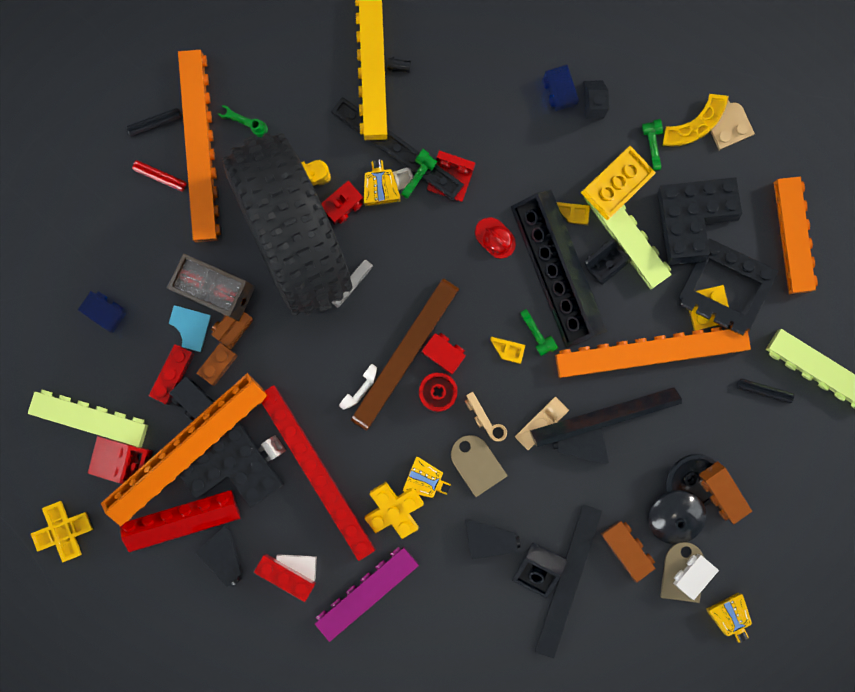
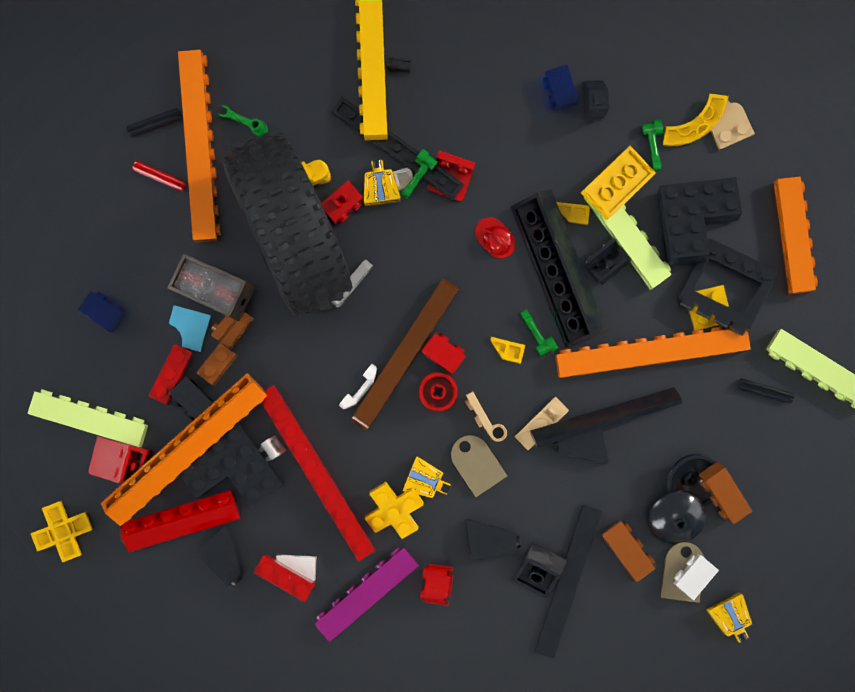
(437, 584): none -> red brick

